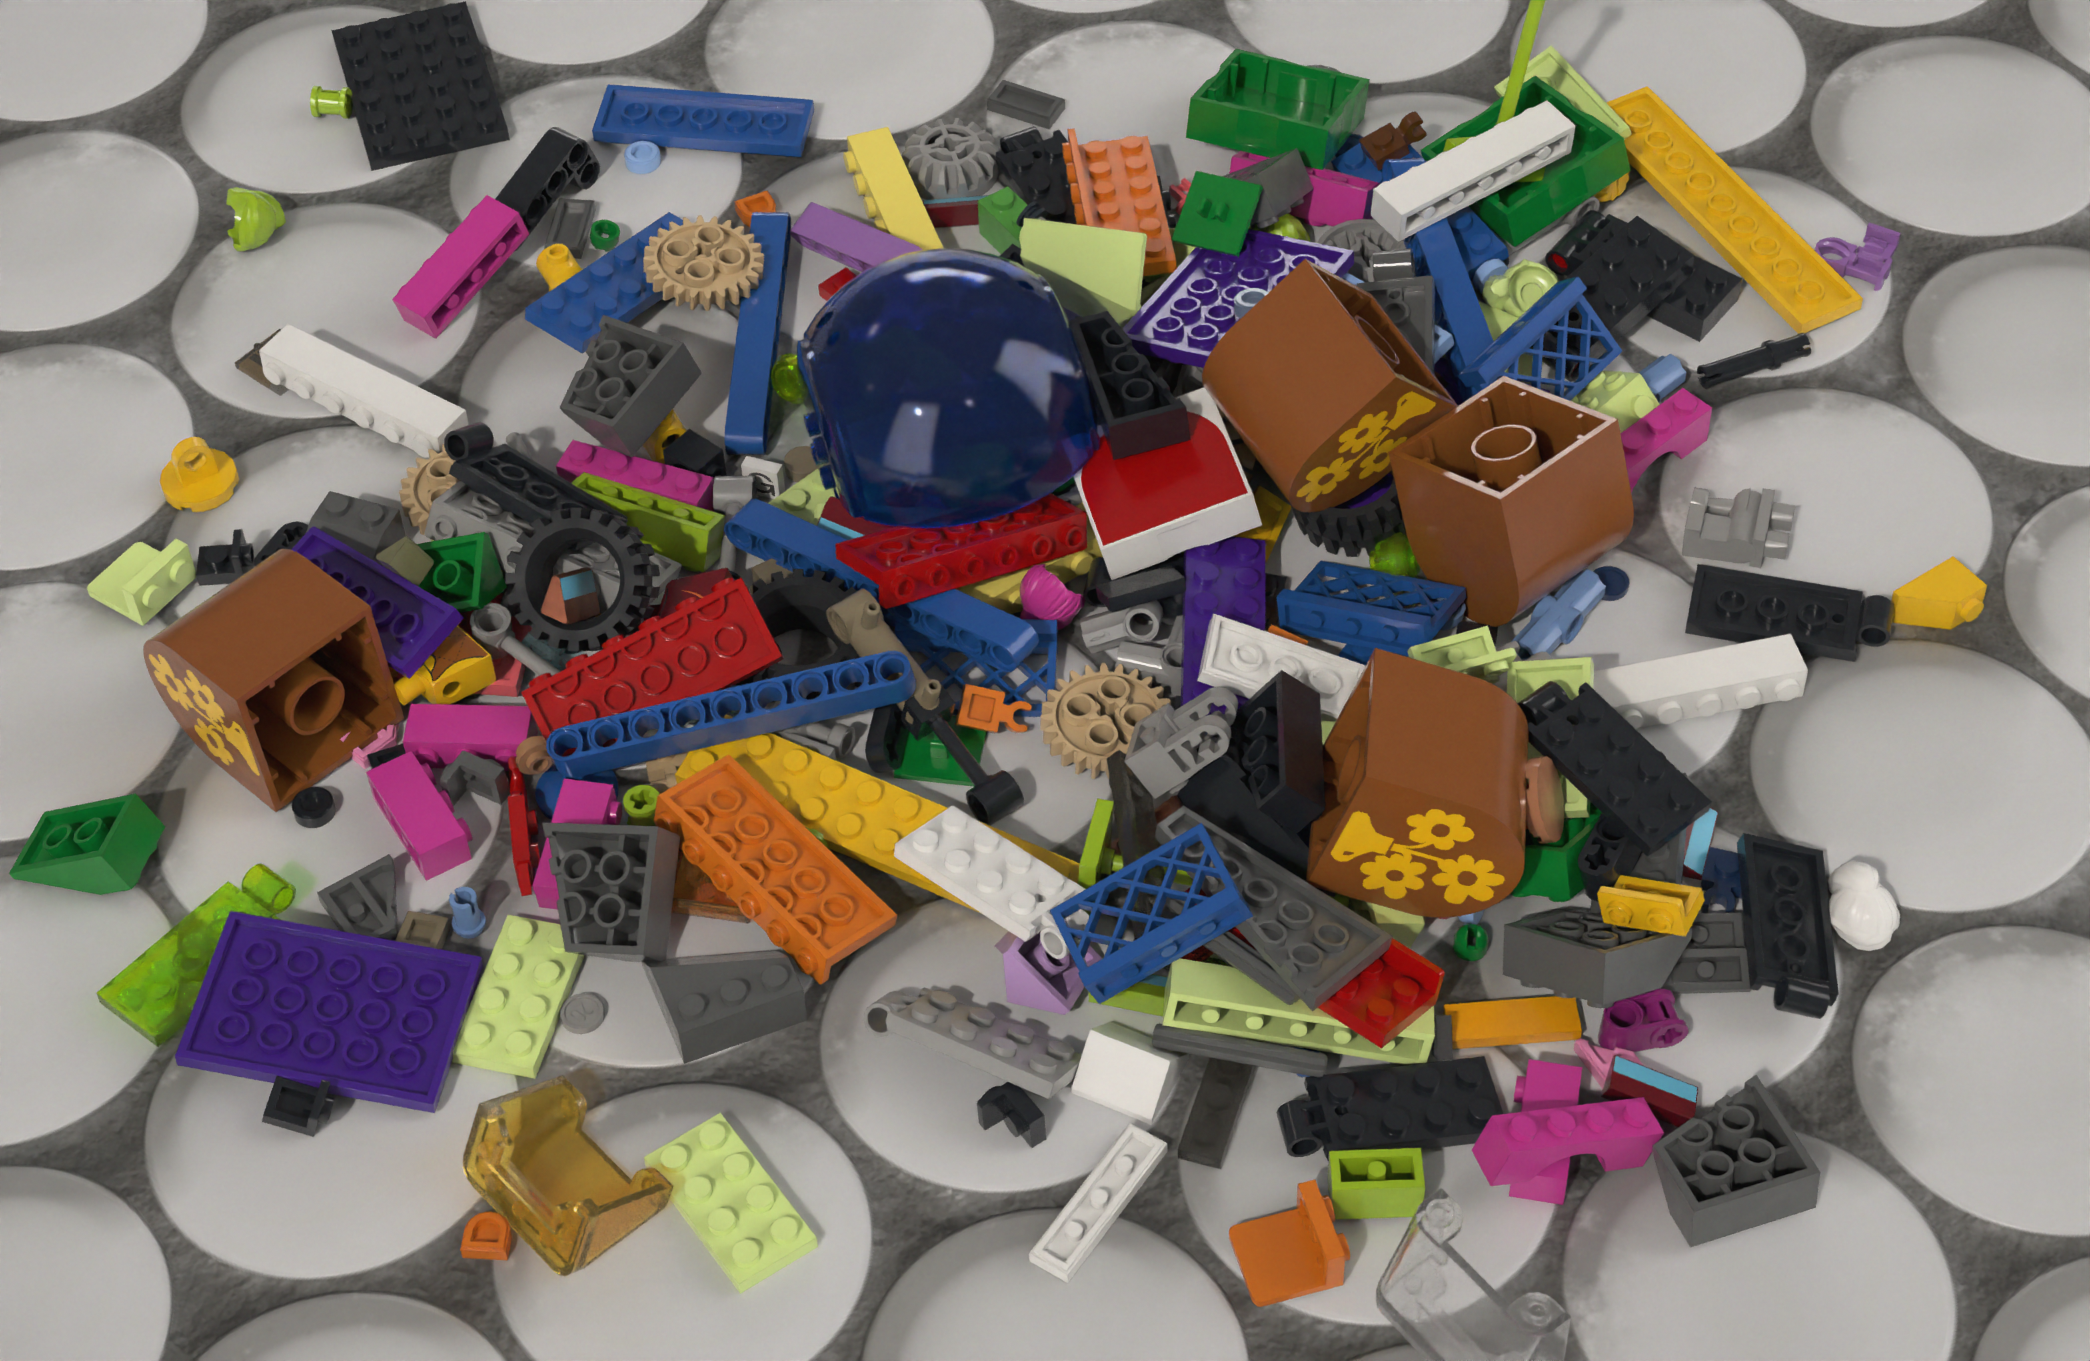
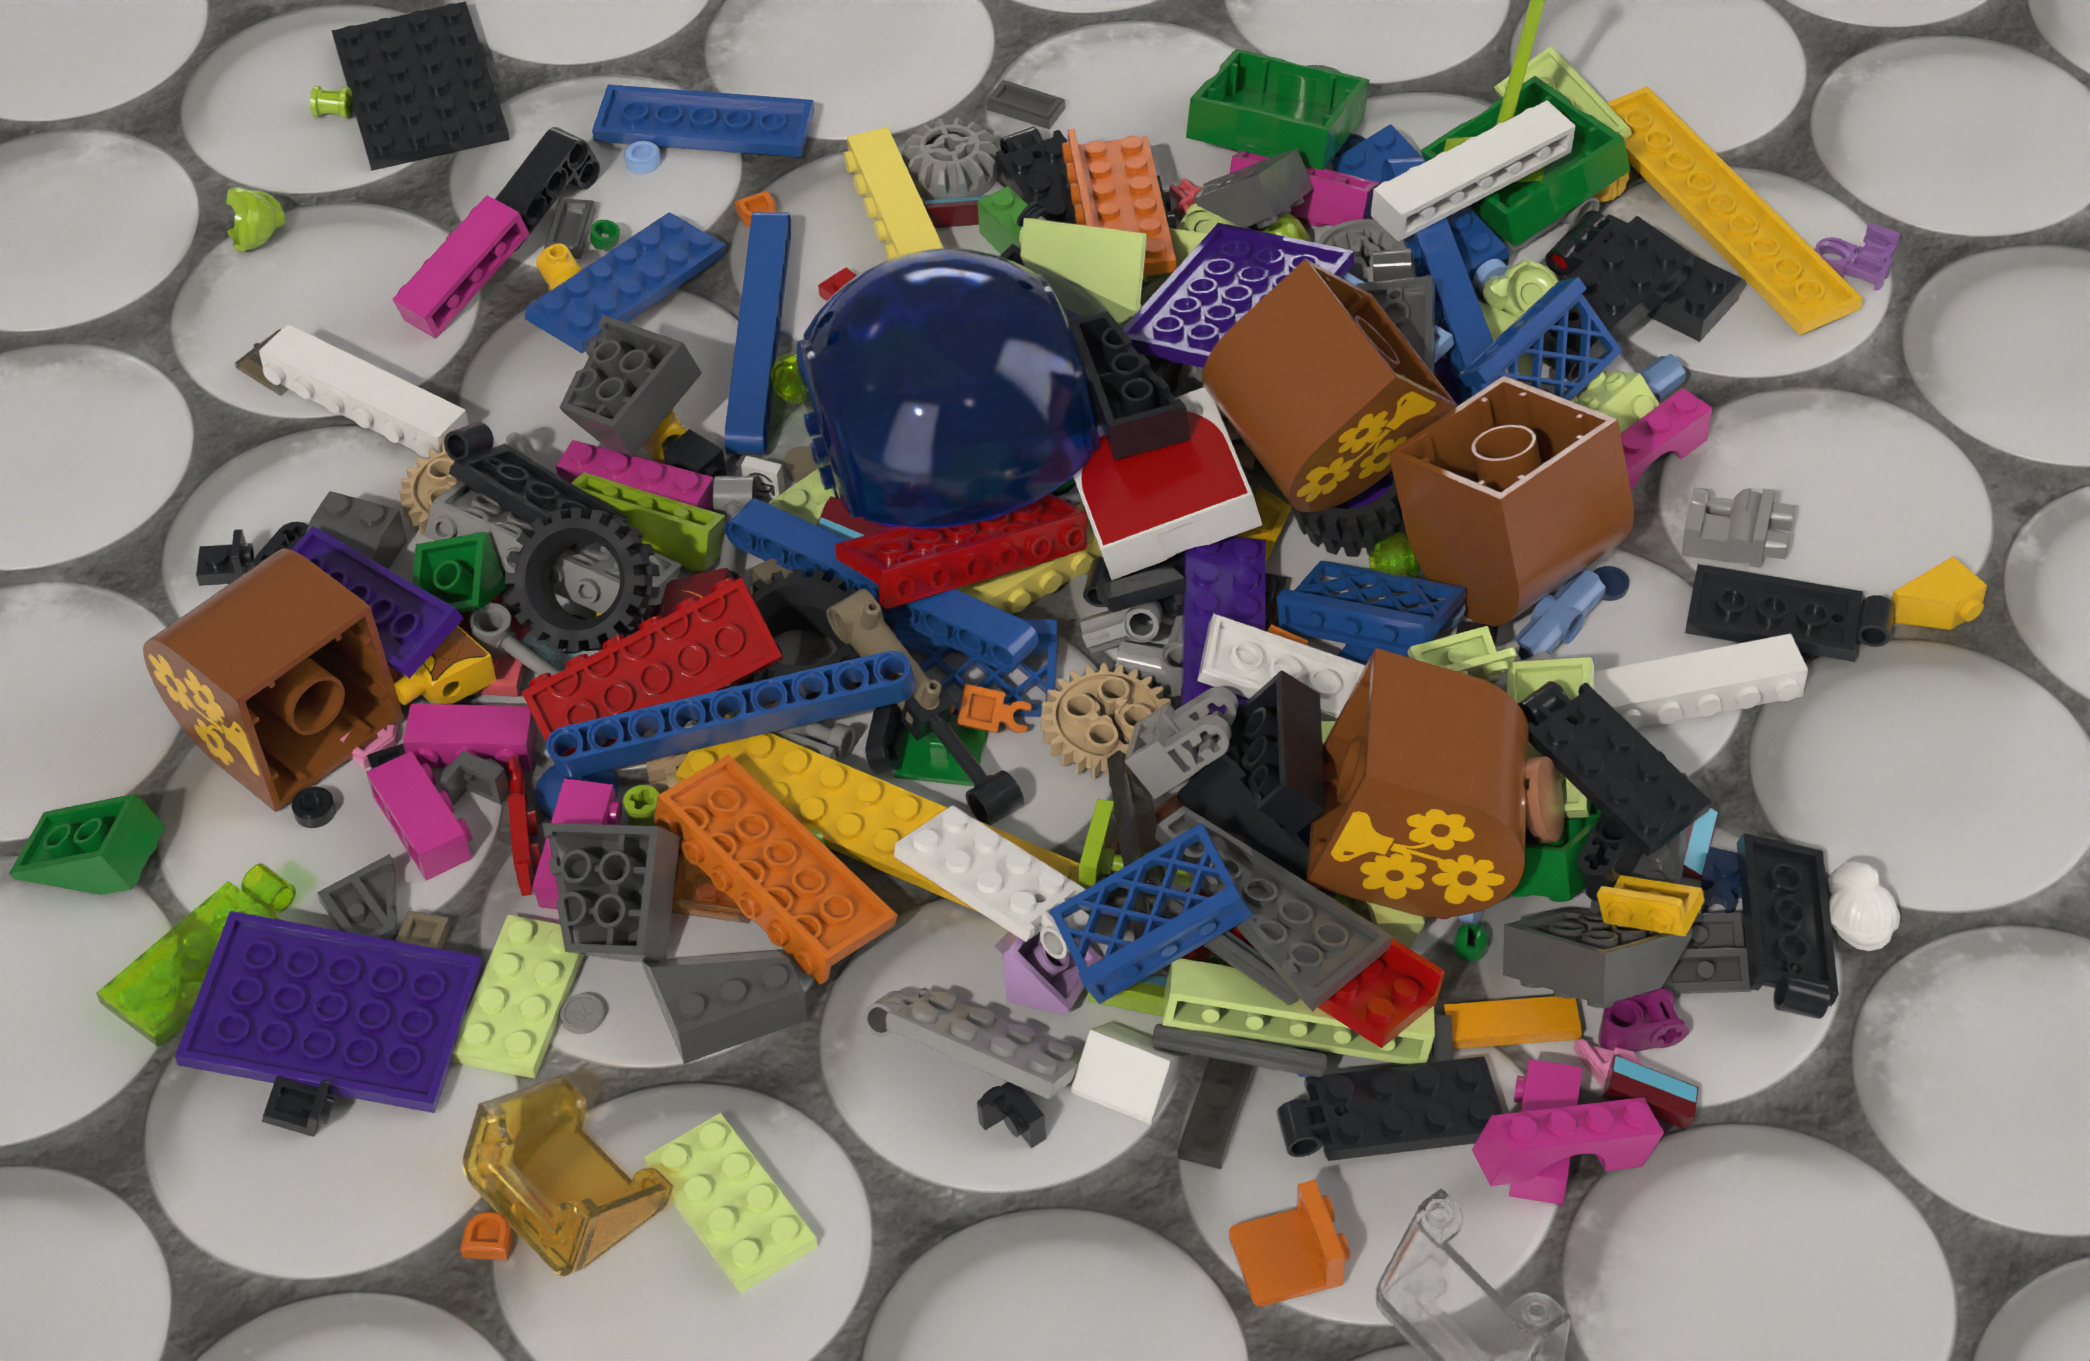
(144, 580): yellowish green bracket -> none
(198, 476): yellow tile -> none
(406, 560): olive slope -> none
(467, 918): medium blue pin -> none
(533, 756): medium nougat plate -> none
(572, 596): copper slope -> none
(703, 263): tan gear -> none
(846, 238): medium lavender beam -> none
(1048, 598): dark pink hair -> none
(1098, 1202): white tile -> none
(1217, 213): green piece -> none
(1247, 300): sand blue tile -> none
(1376, 1183): lime brick -> none
(1392, 142): reddish brown plate -> none
(1735, 1168): dark grey wedge -> none
(1769, 356): black pin -> none

